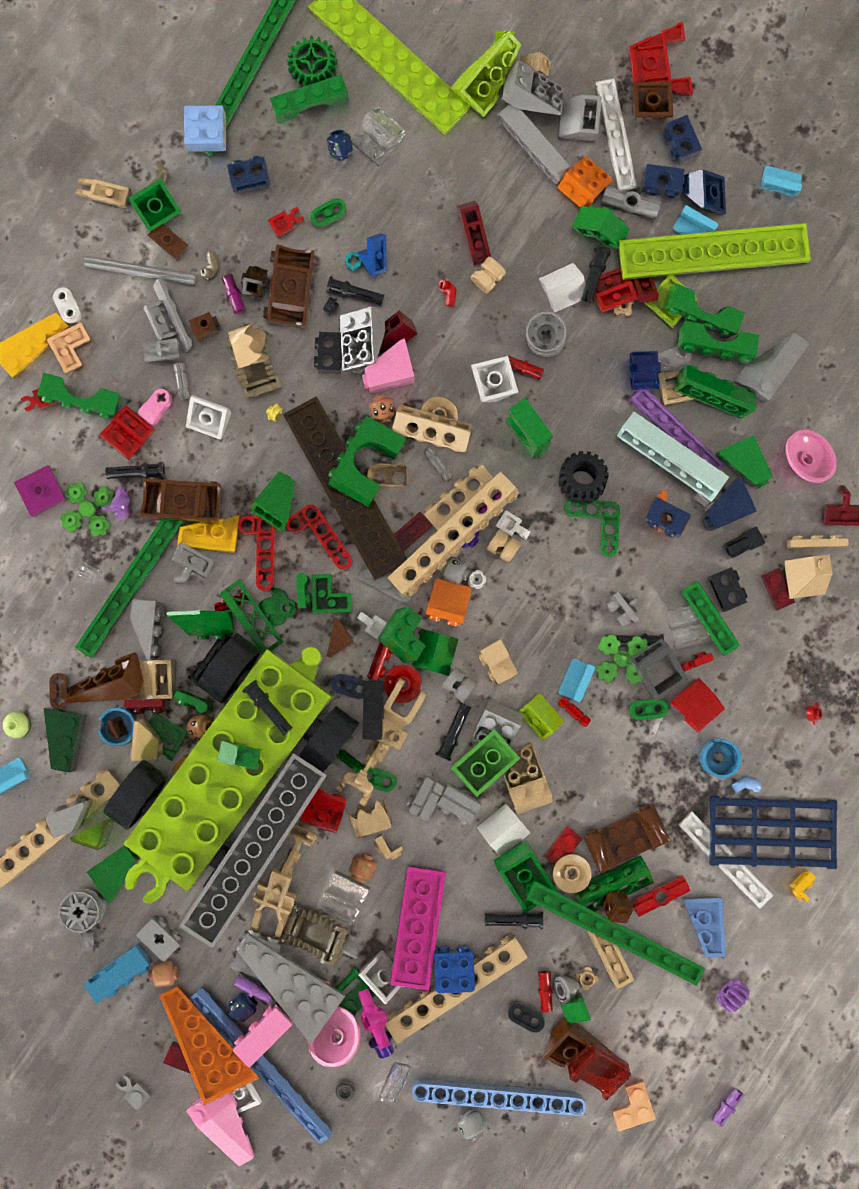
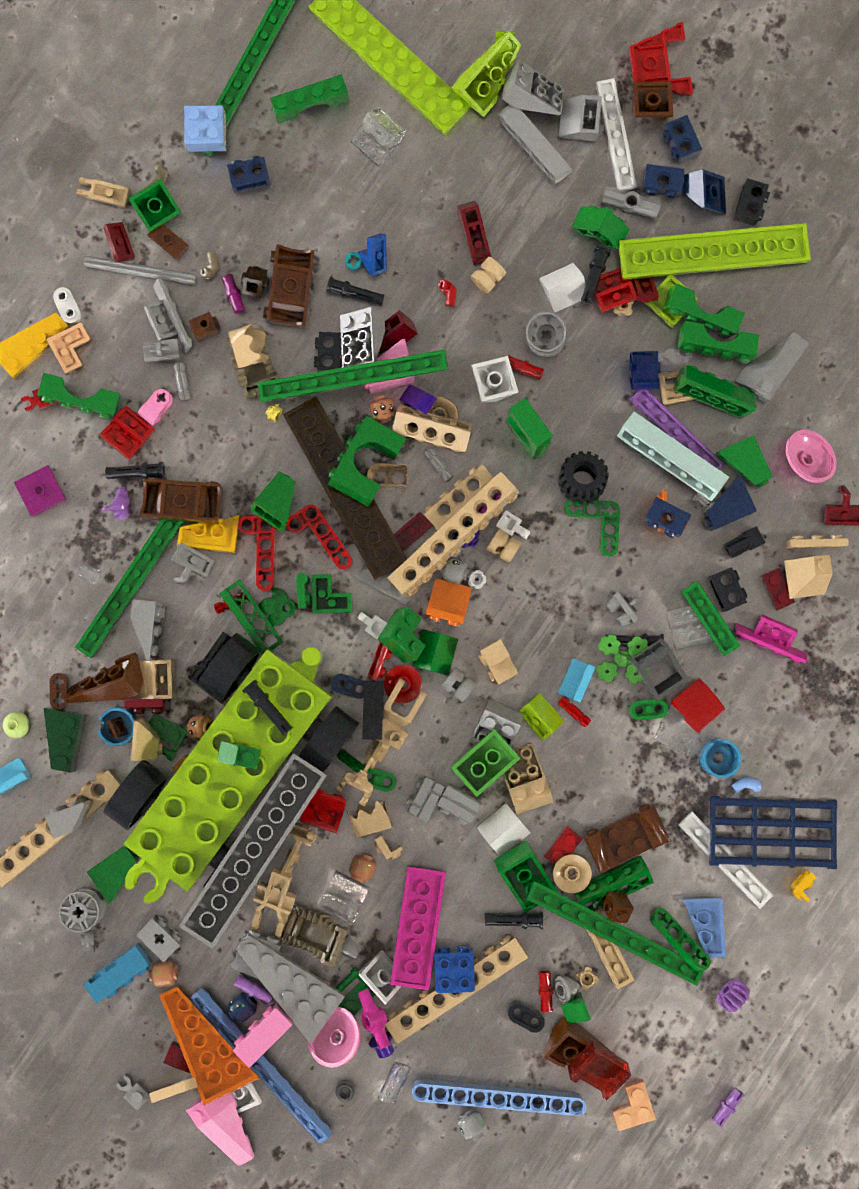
(86, 509): bright green plant -> none
(96, 836): clear neon green slope -> none
(119, 242): none -> dark red plate
(173, 1090): none -> tan beam
(189, 699): green plate -> none
(204, 623): green slope -> none
(207, 417): white slope -> none
(283, 223): red plate -> none
(296, 60): green gear -> none
(327, 213): green plate -> none
(331, 305): black plate -> none
(339, 144): dark blue head -> none
(339, 640): reddish brown slope -> none
(353, 376): none -> green plate
(417, 399): none -> dark purple slope
(449, 741): black pin -> none
(538, 62): tan bracket -> none
(584, 182): orange bracket -> none
(672, 891): red piece -> none
(682, 937): none -> green beam
(693, 222): medium azure panel -> none
(700, 659): red plate -> none
(747, 200): none -> black brick
(773, 635): none -> dark pink bracket
(781, 181): medium azure panel -> none
(814, 713): red plate -> none

